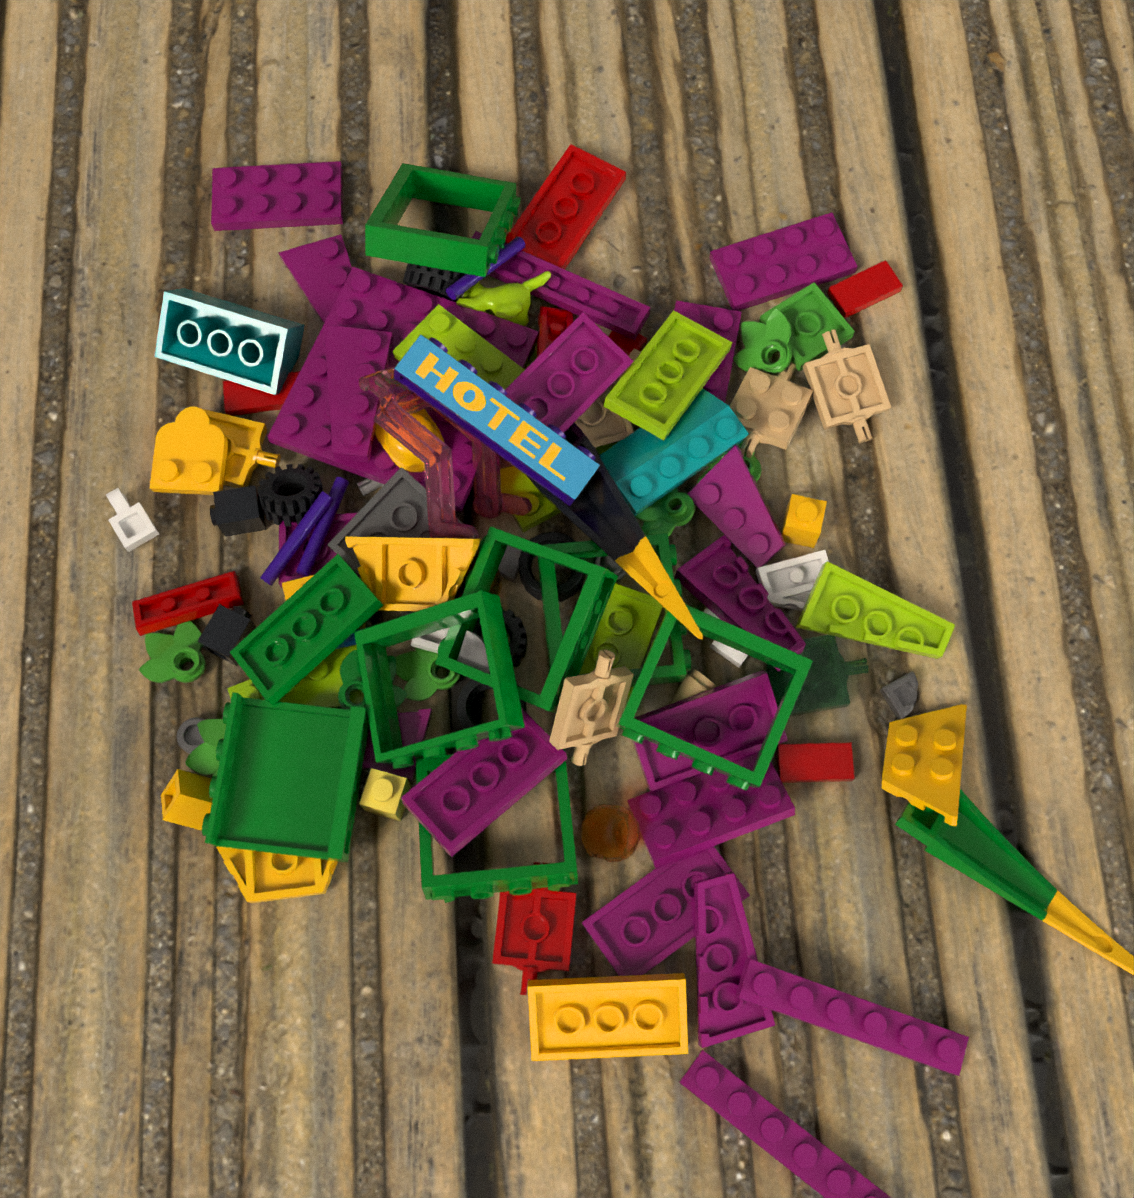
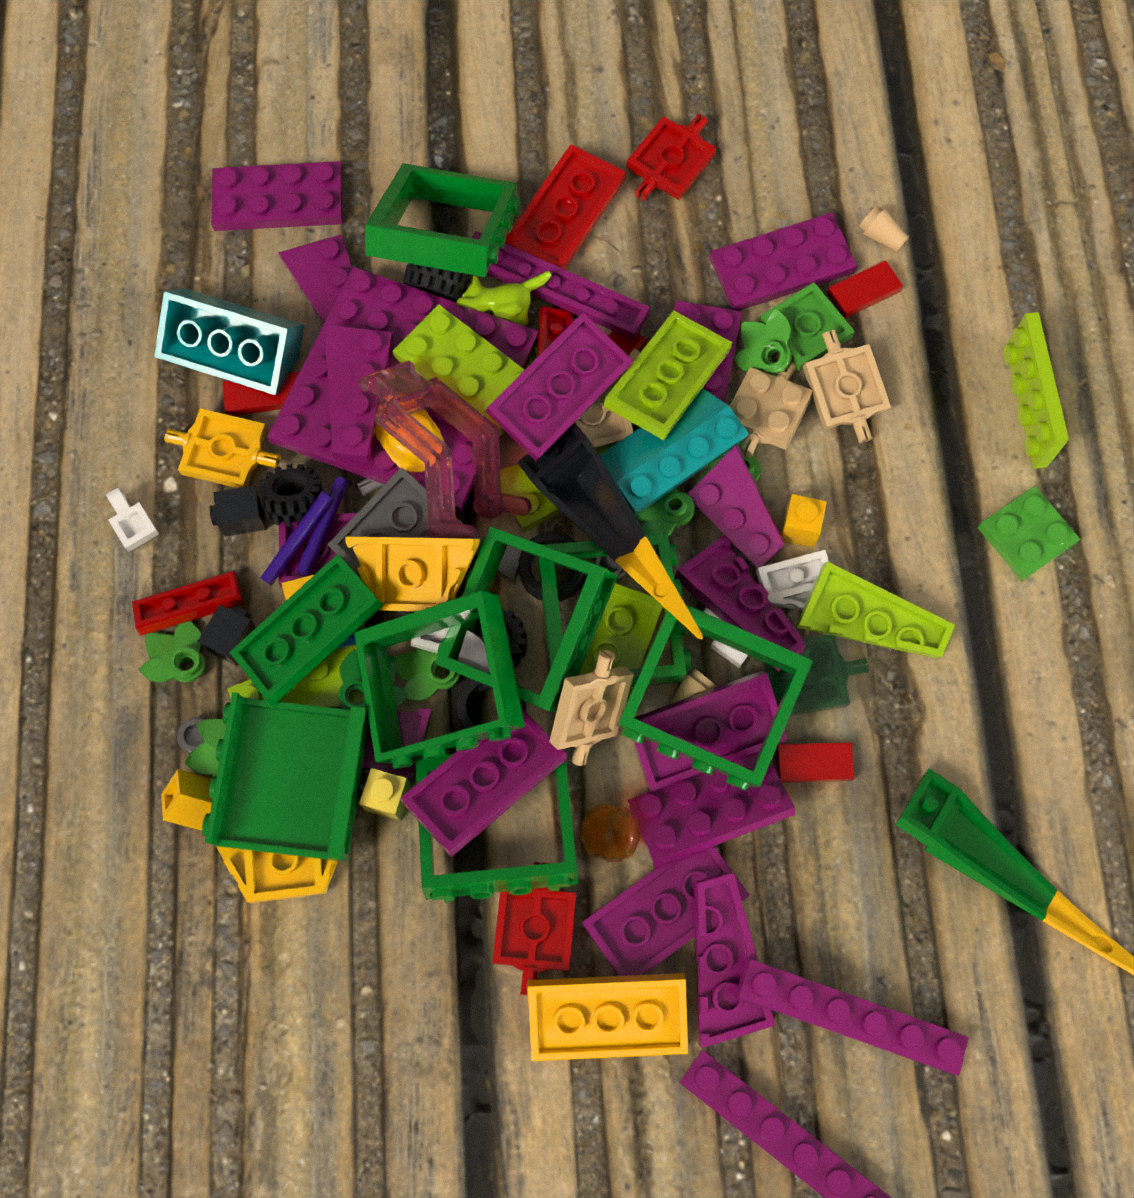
(189, 455): yellow plate -> none
(469, 281): dark purple bar -> none
(495, 419): dark azure brick -> none
(671, 157): none -> red plate
(883, 229): none -> tan cone
(901, 694): flat silver tile -> none
(926, 760): yellow wing -> none
(1028, 533): none -> bright green plate
(1036, 391): none -> lime plate

